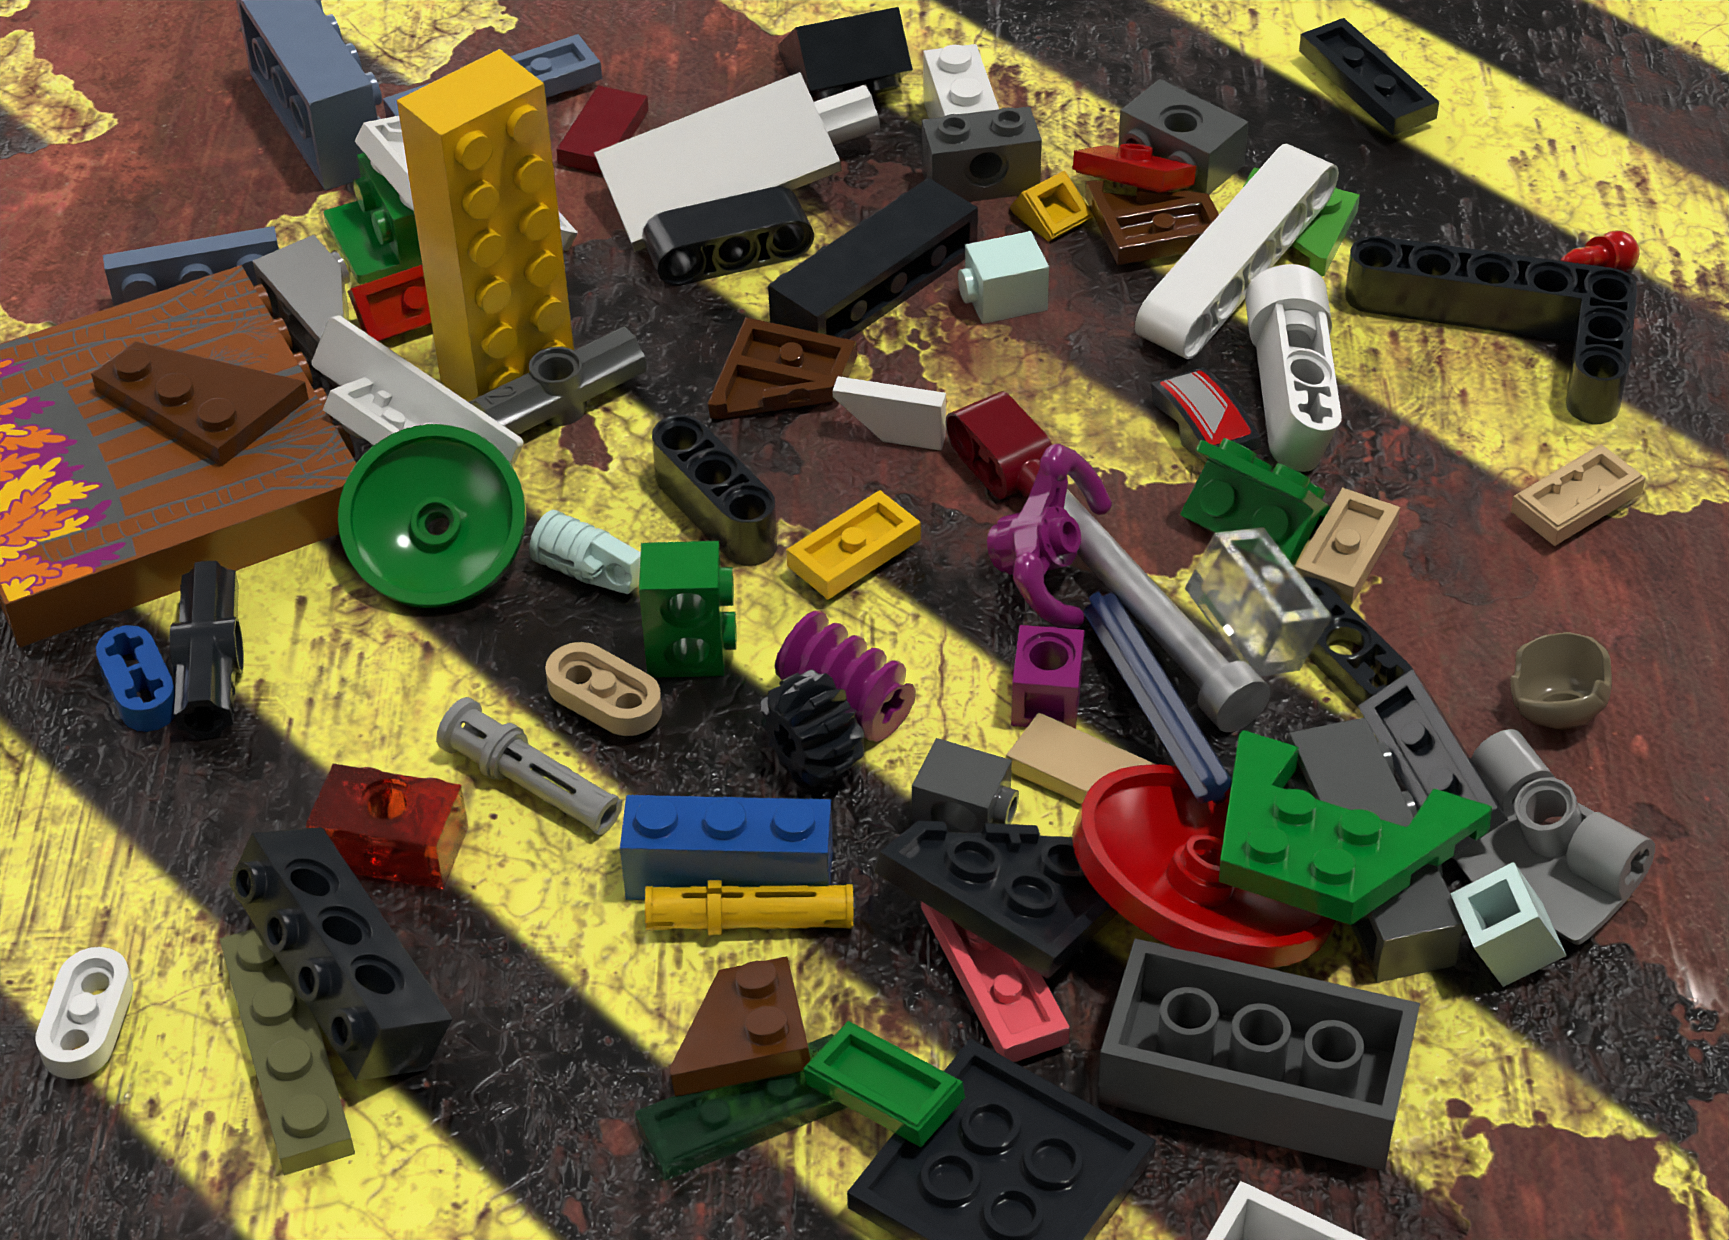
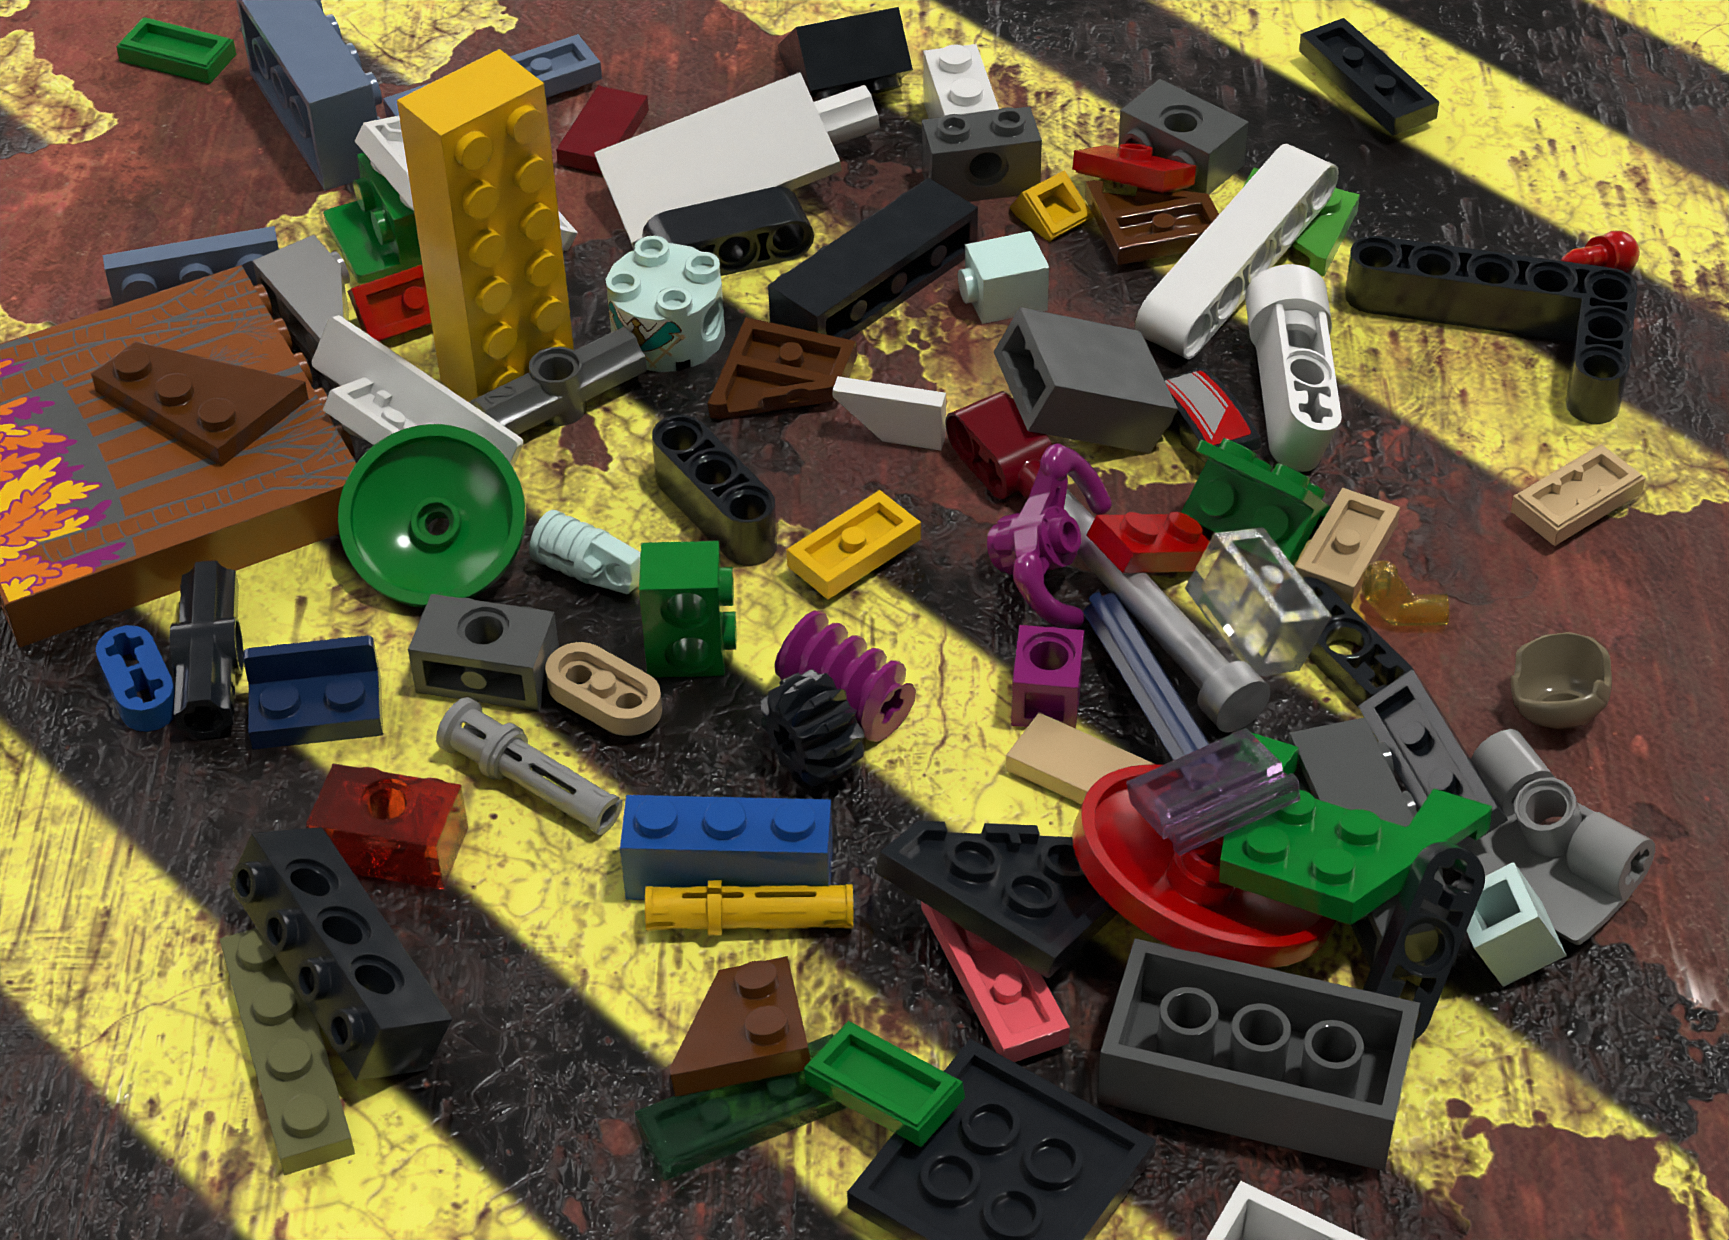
(84, 1019): white plate -> none
(176, 50): none -> green tile
(313, 692): none -> dark blue bracket
(483, 651): none -> dark grey brick
(668, 301): none -> light aqua brick
(963, 788): dark grey brick -> none
(1084, 380): none -> dark grey brick
(1149, 541): none -> red plate
(1213, 791): none -> clear purple plate
(1397, 603): none -> clear yellow arm
(1460, 902): none -> black beam

